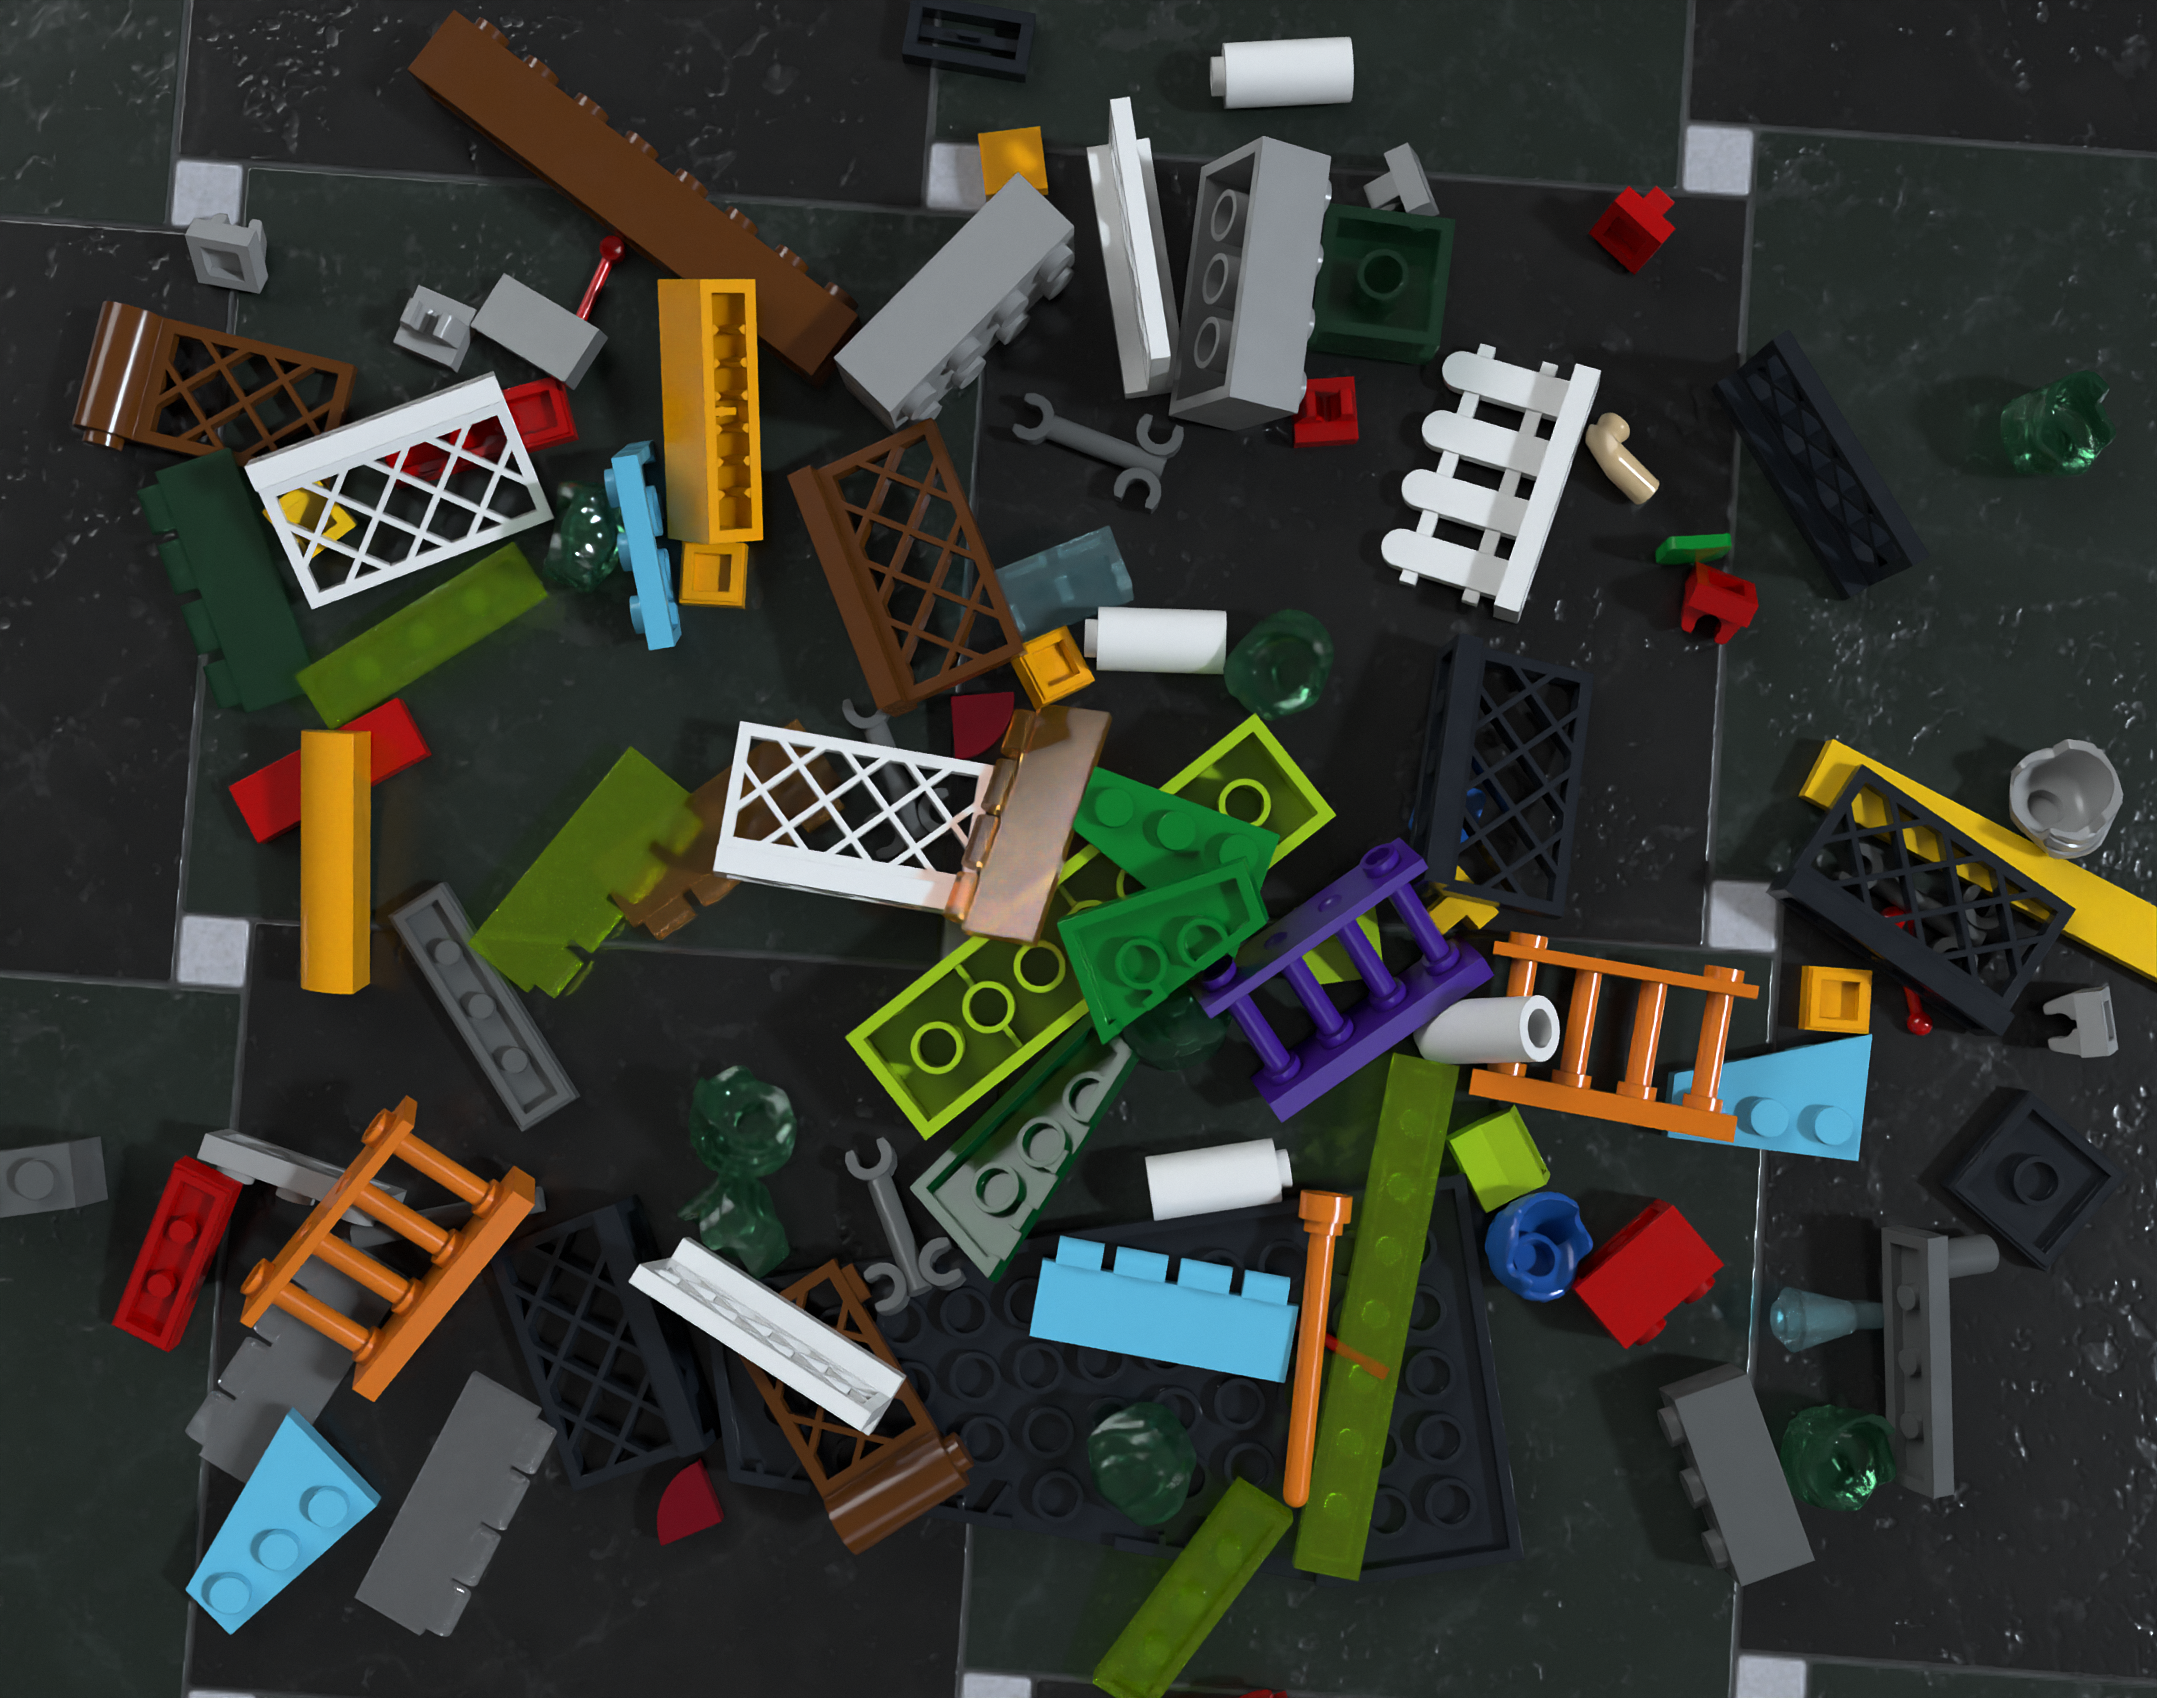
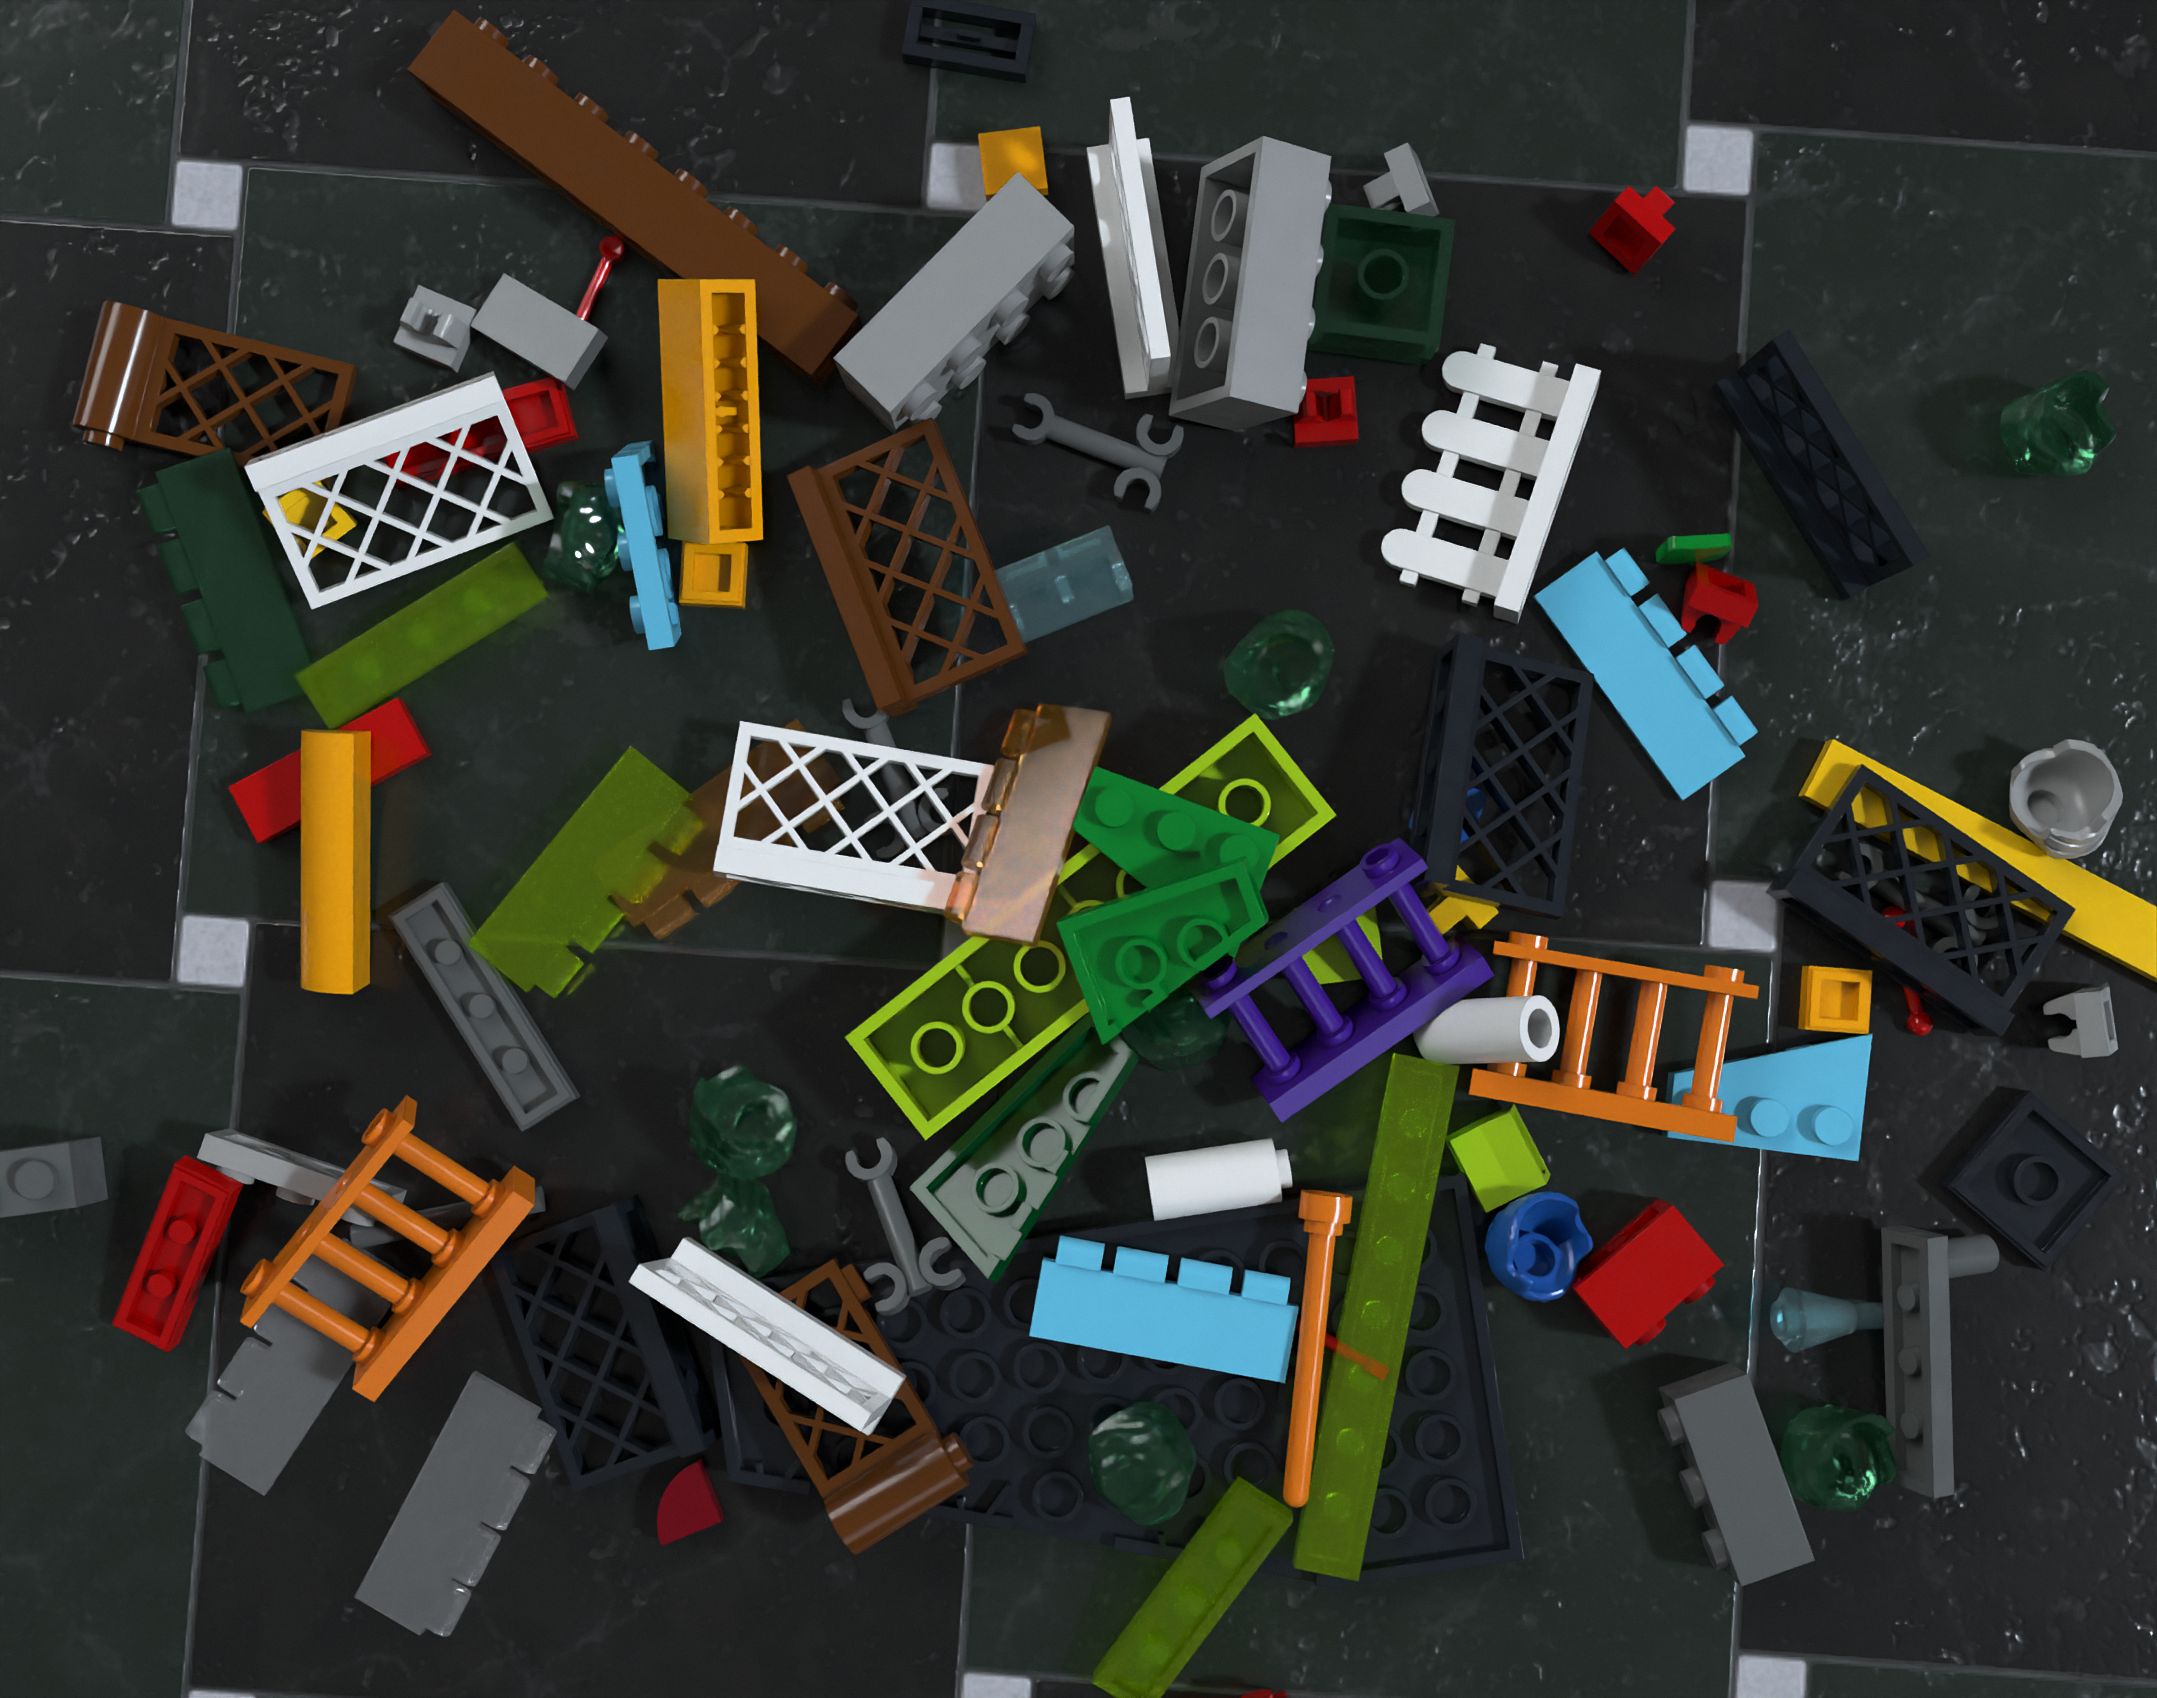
(228, 253): light grey tile -> none
(281, 1523): medium azure wing -> none
(979, 721): dark red tile -> none
(1052, 668): light orange tile -> none
(1157, 640): white brick -> none
(1283, 72): white brick -> none
(1616, 461): tan arm -> none
(1646, 686): none -> medium azure windscreen

